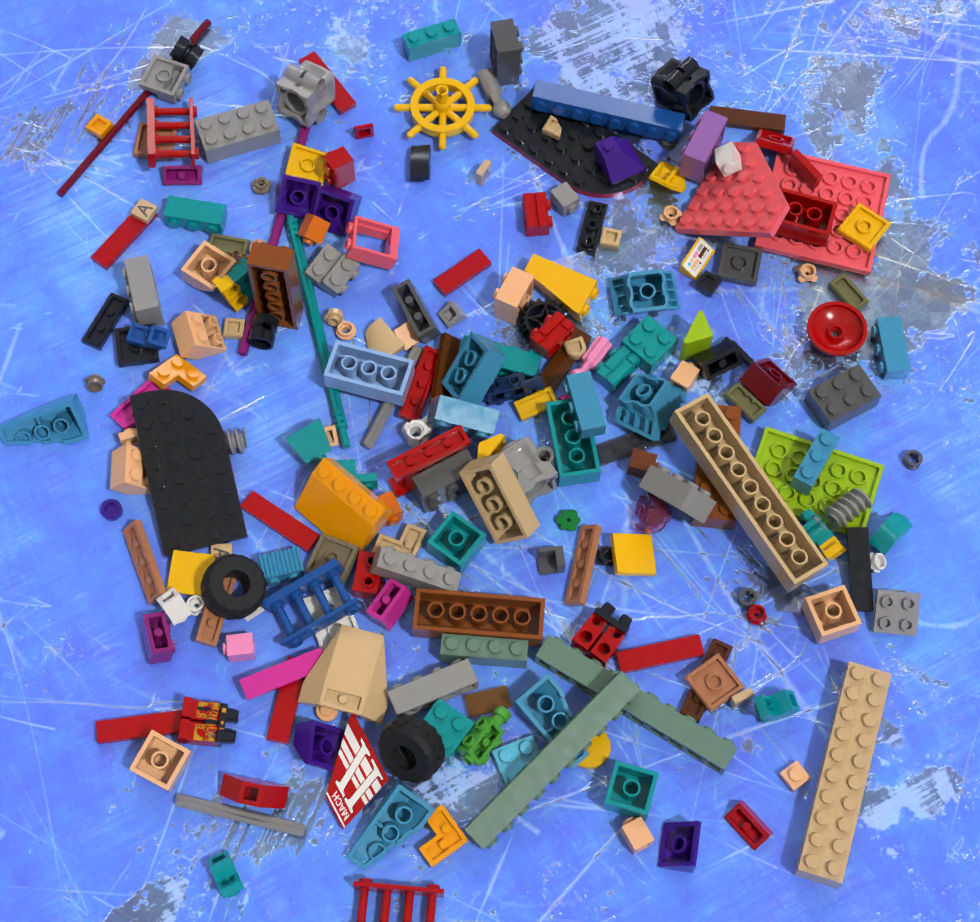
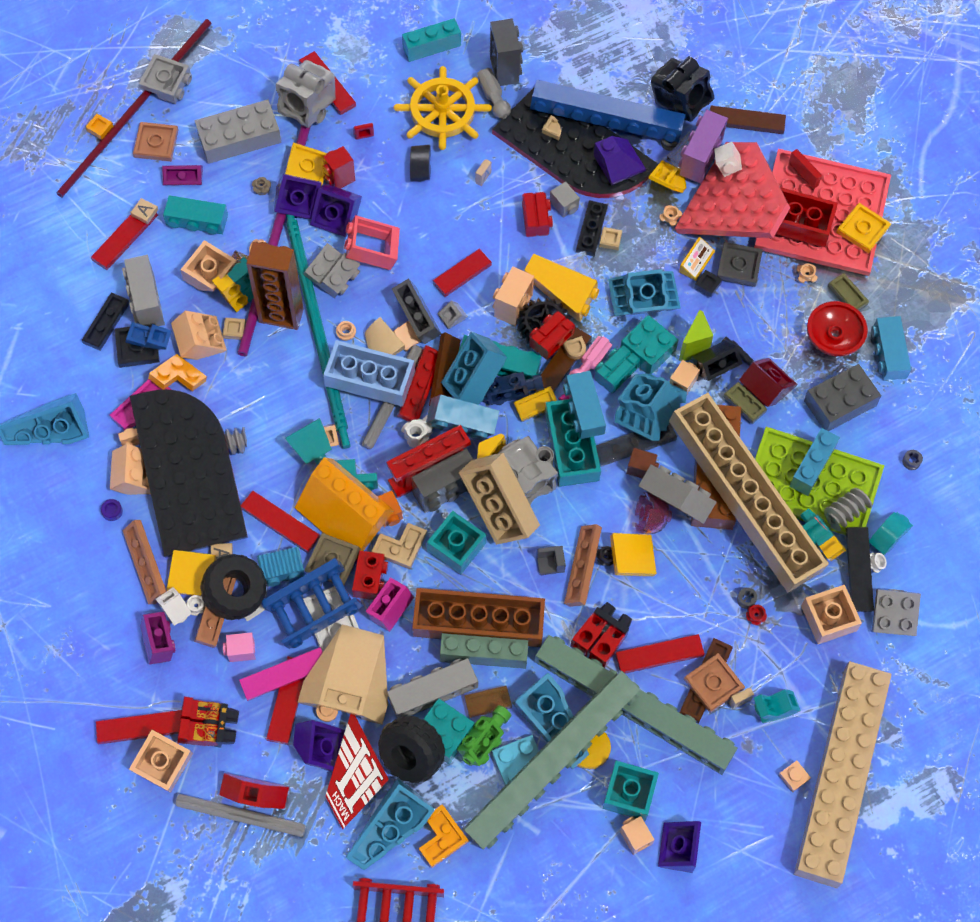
(95, 383): dark tan plate -> none
(154, 139): red fence -> none
(186, 52): black wheel -> none
(225, 874): teal brick -> none
(229, 244): olive tile -> none
(263, 331): black wheel -> none
(313, 229): orange brick -> none
(334, 317): tan plate -> none
(414, 571): light grey brick -> none
(570, 515): green plant -> none
(748, 825): red slope -> none
(775, 141): red tile -> none

